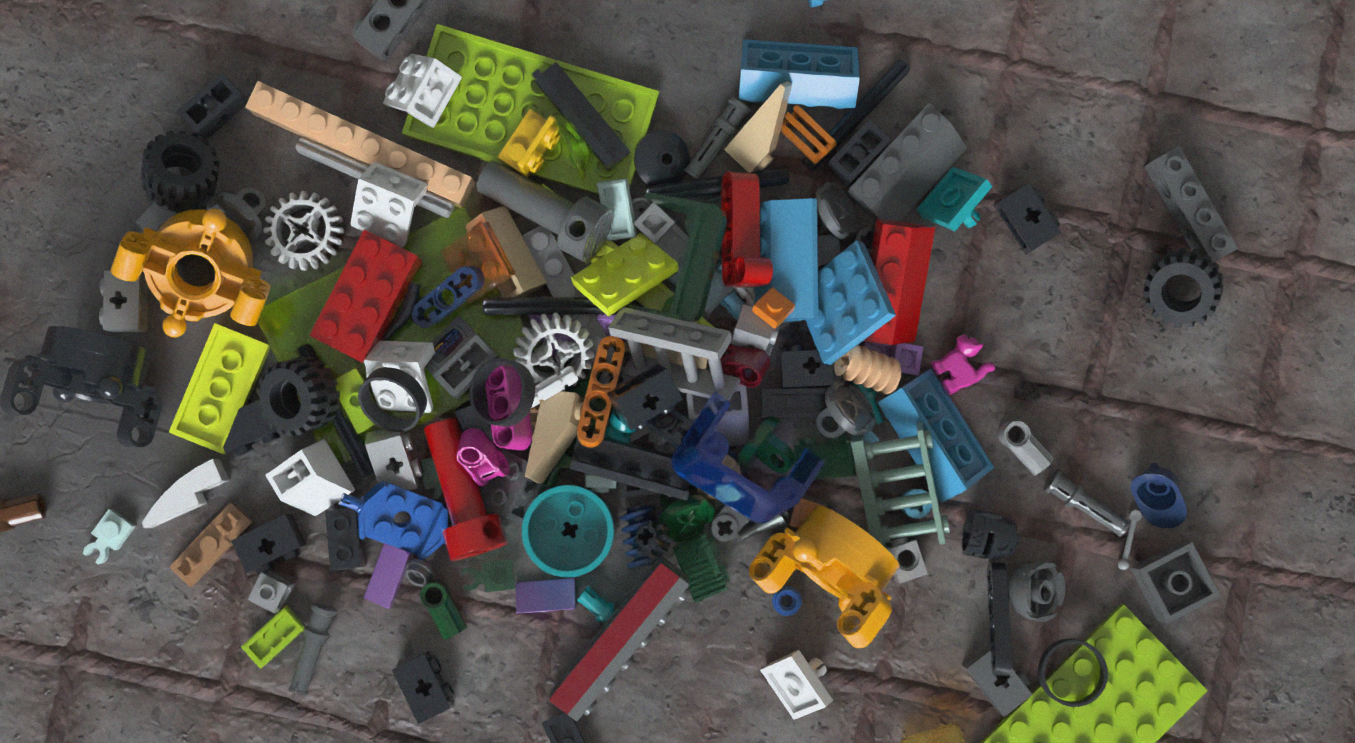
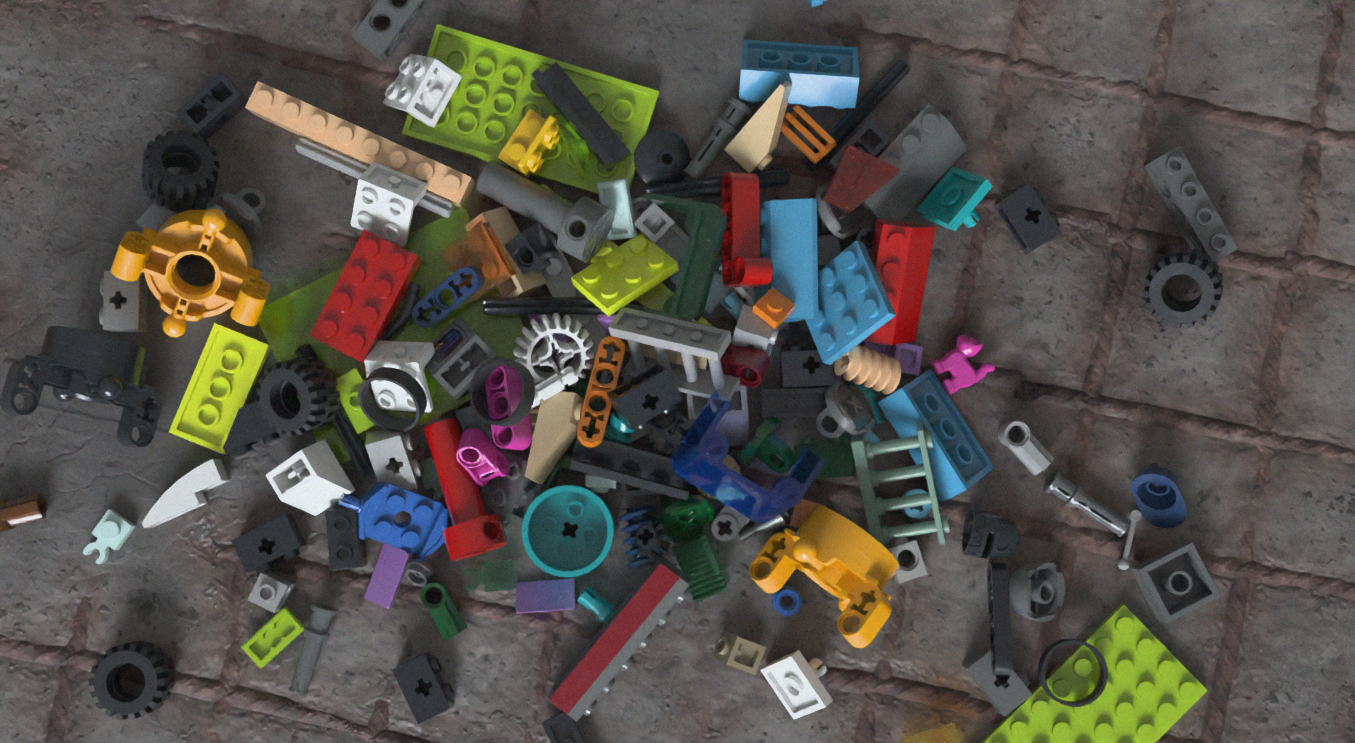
(108, 685): none -> black tyre
(211, 544): medium nougat plate -> none
(297, 239): white gear -> none
(531, 249): none -> black brick
(739, 652): none -> dark tan bracket
(857, 178): none -> clear red wing

